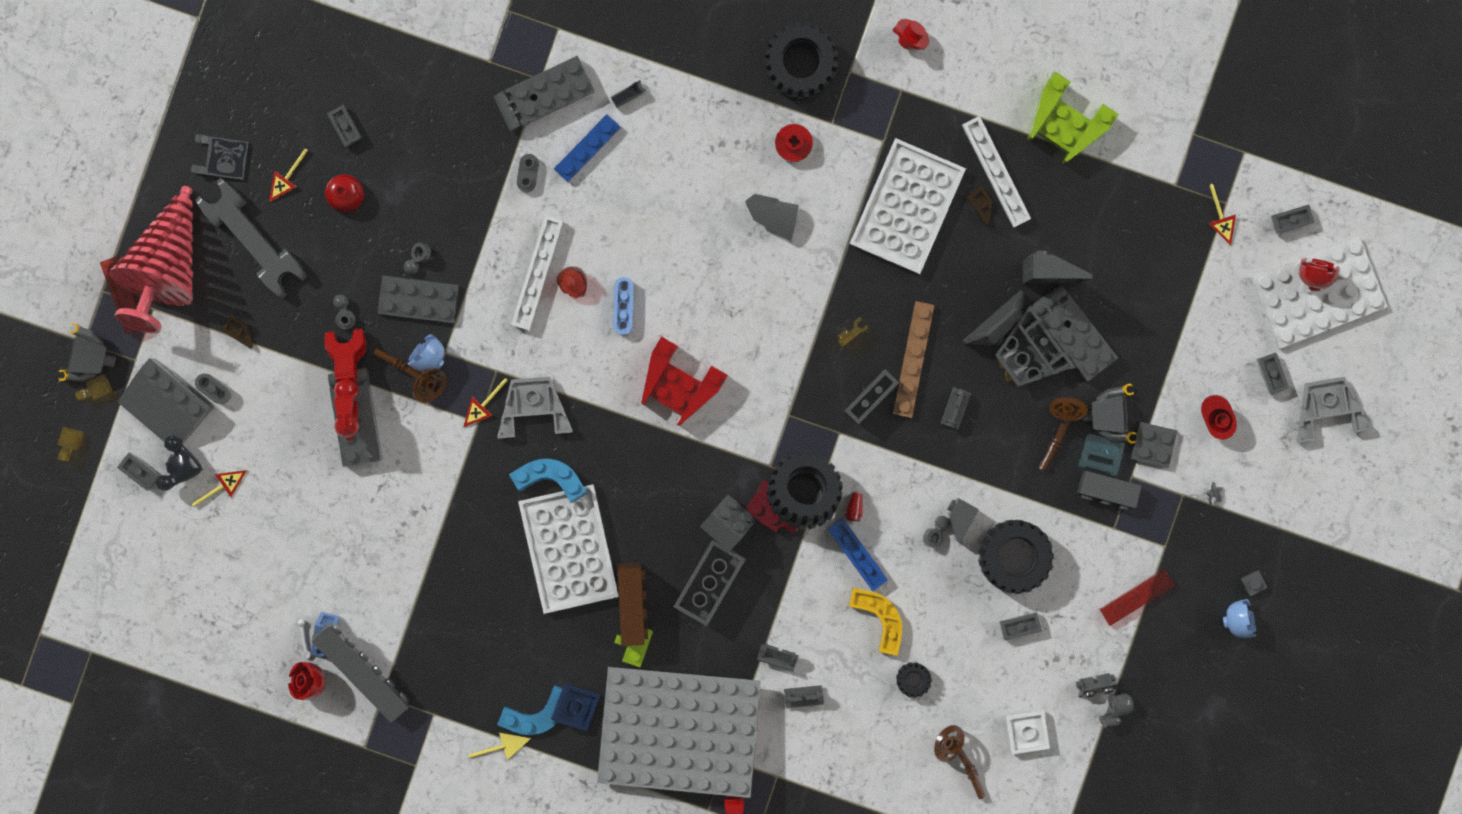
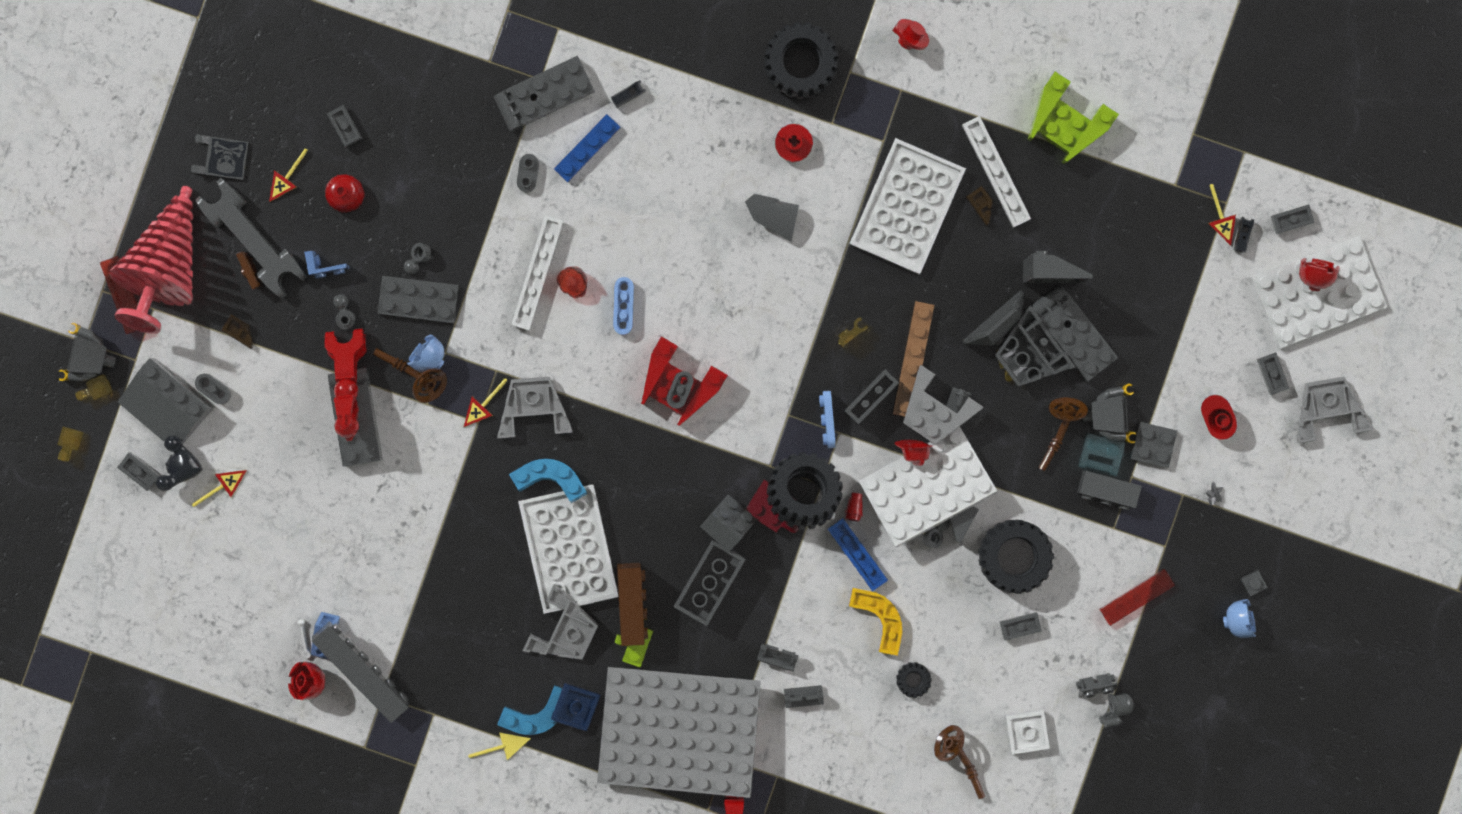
(249, 270): none -> reddish brown plate
(313, 262): none -> medium blue bracket
(571, 633): none -> light grey wing
(679, 389): none -> dark grey plate
(827, 419): none -> light blue plate
(914, 451): none -> red piece
(921, 497): none -> white plate
(930, 416): none -> light grey wing
(1242, 238): none -> black bar

